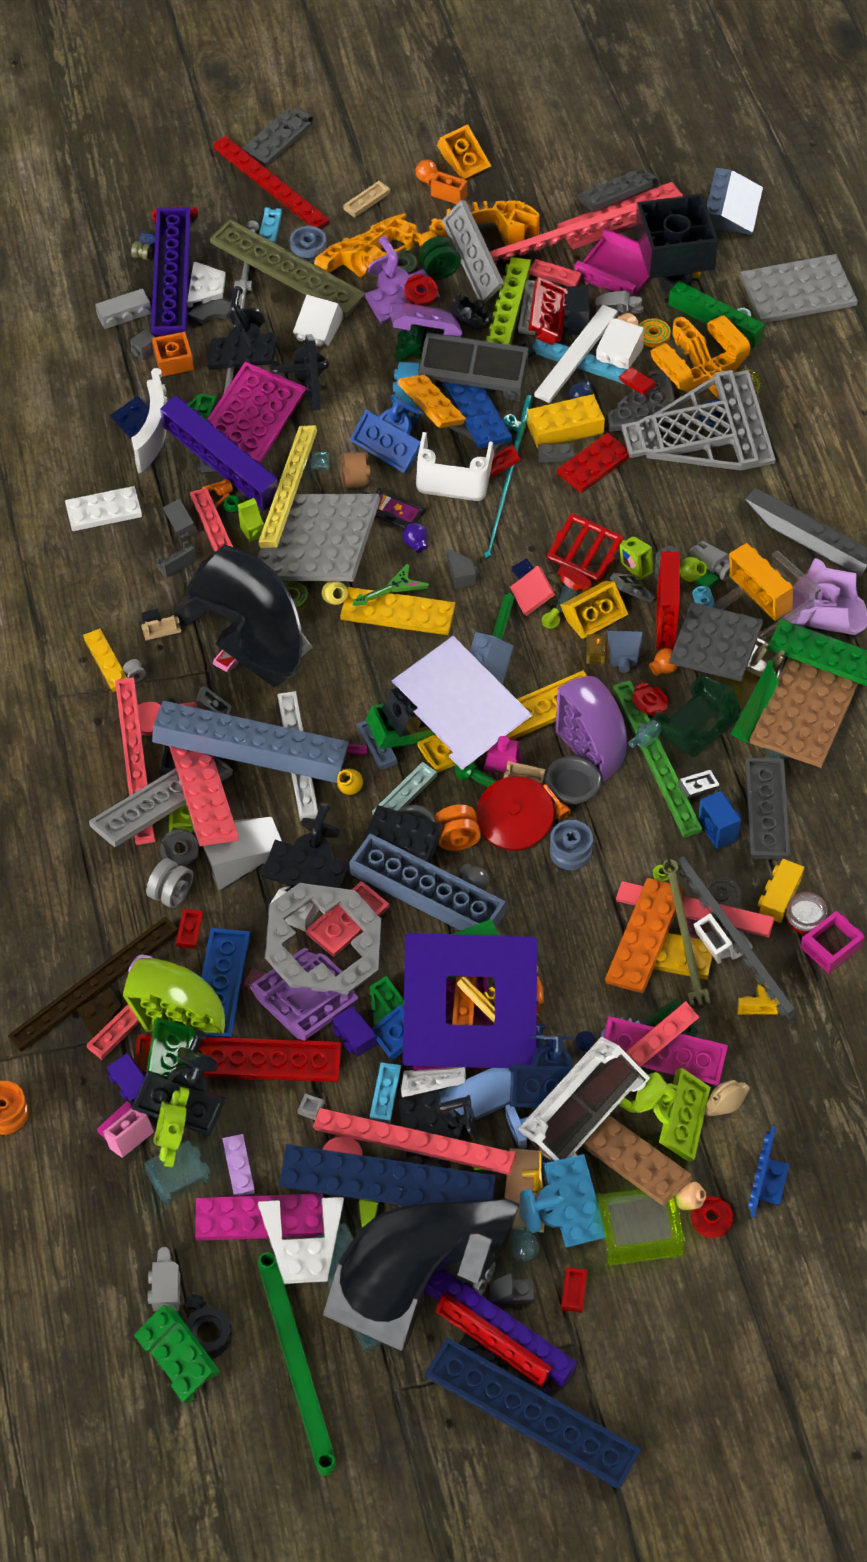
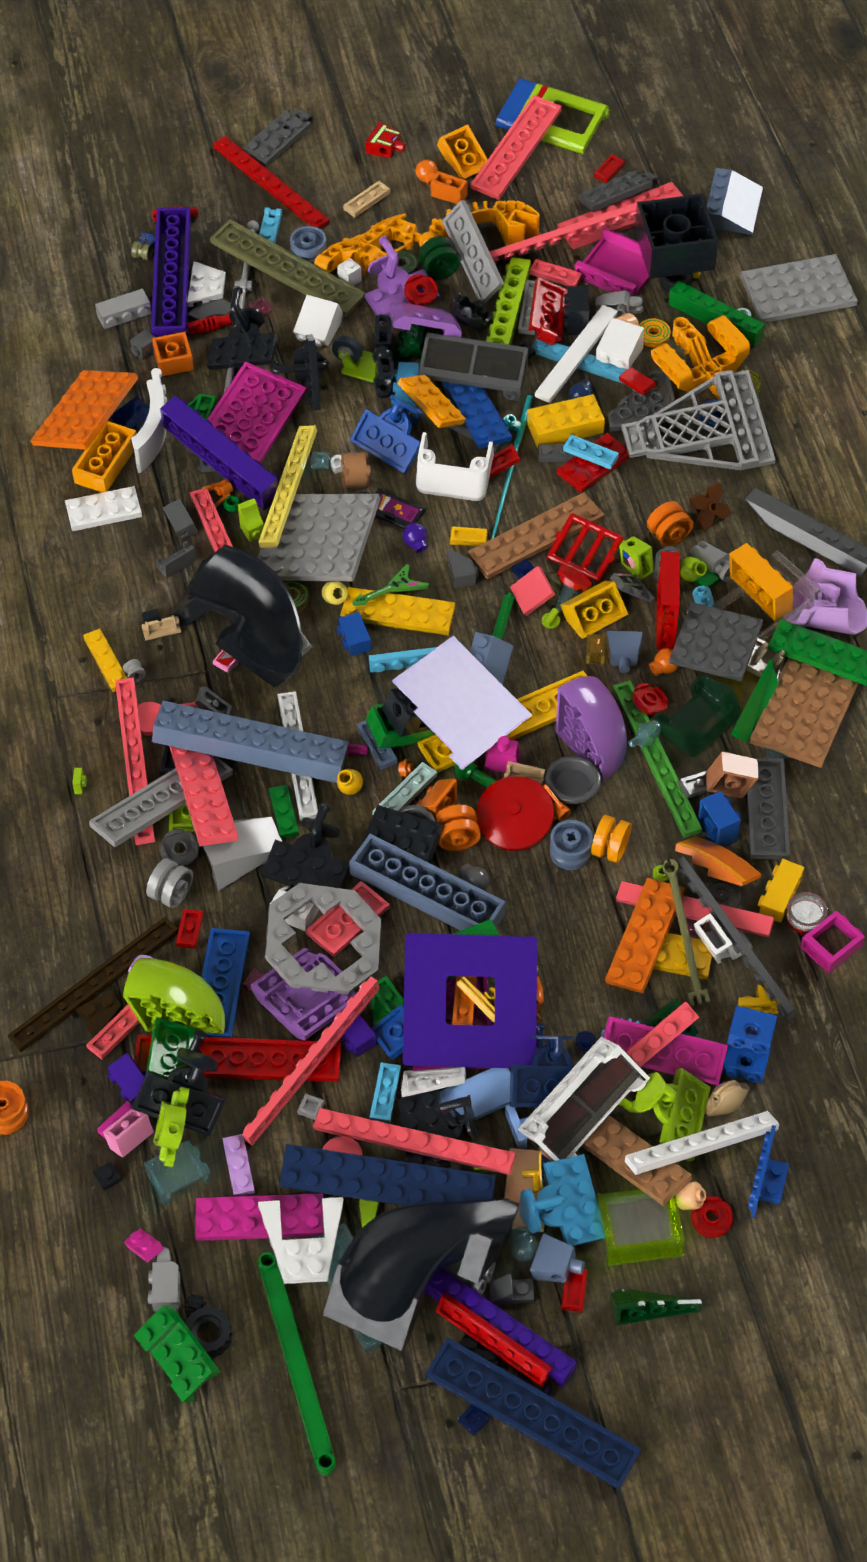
(79, 781): none -> lime plate
(84, 409): none -> orange plate
(104, 457): none -> light orange brick
(107, 1176): none -> black plate
(143, 1245): none -> dark pink plate
(201, 325): none -> red hinge
(262, 305): none -> clear pink plate
(283, 811): none -> green plate
(307, 1065): none -> coral plate
(335, 463): none -> white tile
(350, 272): none -> white brick
(354, 634): none -> blue brick
(355, 360): none -> plate
(383, 356): none -> black piece
(384, 141): none -> red torso
(396, 660): none -> medium azure plate
(405, 768): none -> orange plate
(440, 796): none -> orange slope
(468, 536): none -> yellow tile
(473, 1420): none -> clear blue plate
(516, 147): none -> coral plate
(532, 536): none -> medium nougat plate
(555, 135): none -> lime piece
(555, 1261): none -> sand blue torso
(590, 451): none -> medium azure plate
(609, 168): none -> red tile
(611, 838): none -> light orange wheel
(641, 1306): none -> dark green wedge
(669, 524): none -> orange wheel
(700, 1143): none -> white plate
(709, 506): none -> reddish brown plant
(720, 861): none -> orange slope
(732, 774): none -> nougat brick
(749, 1043): none -> blue plate

